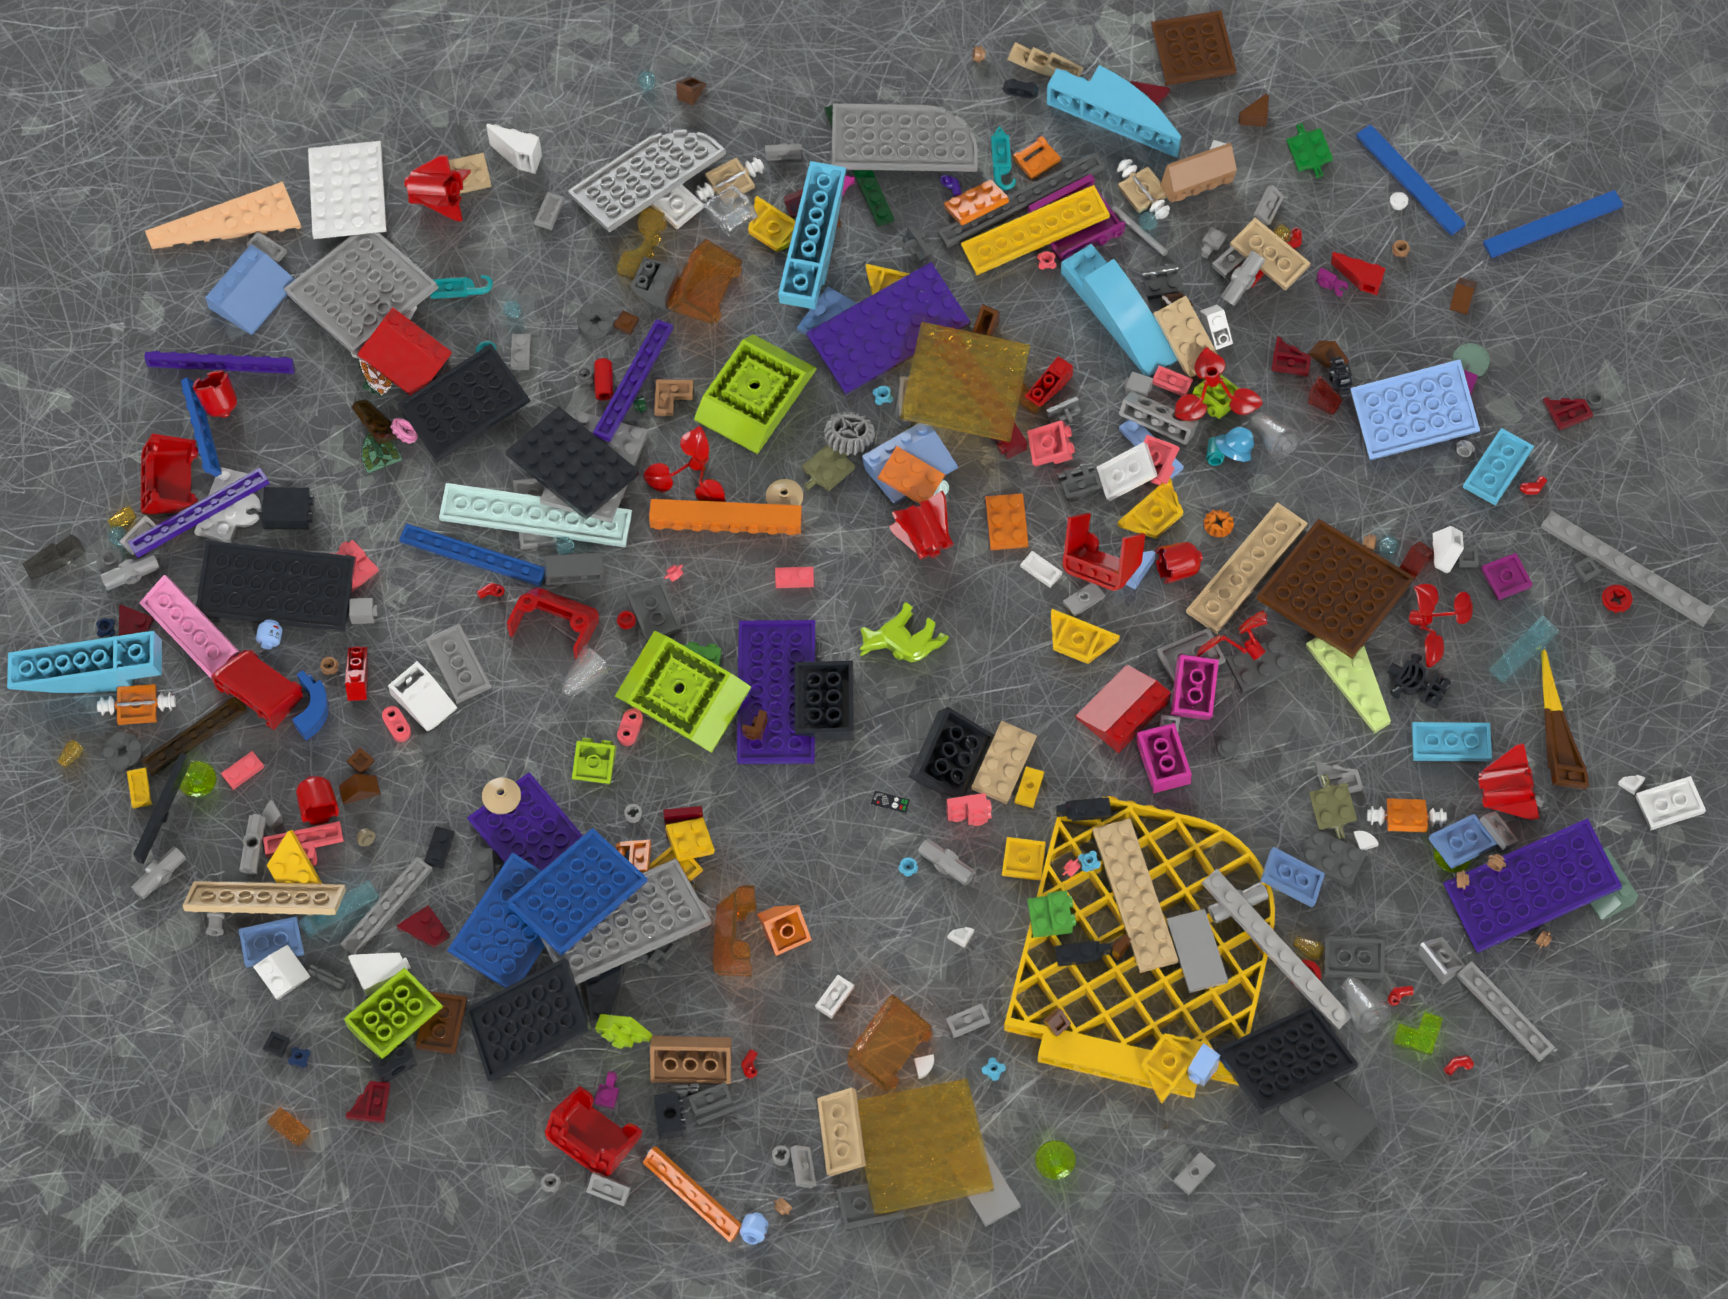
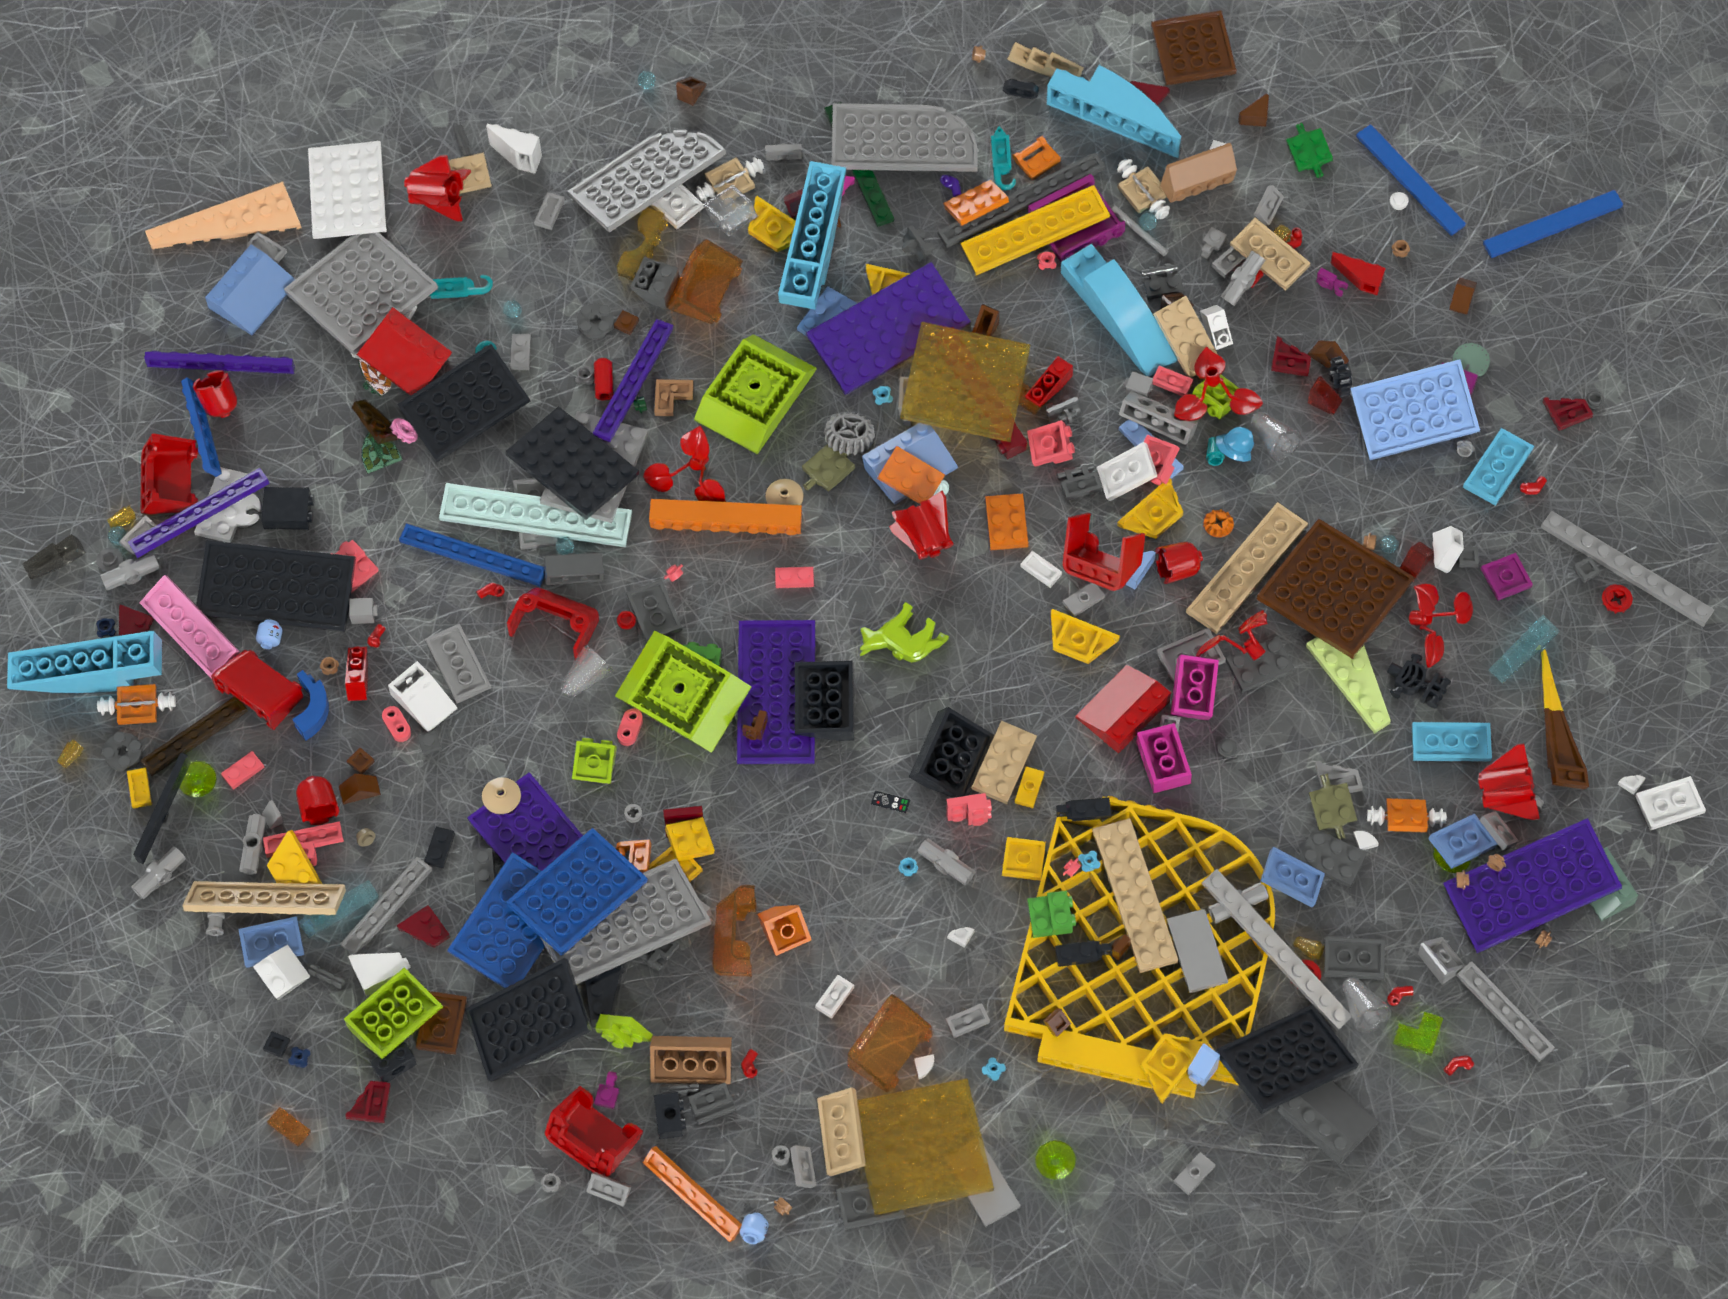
(374, 639): none -> red arm

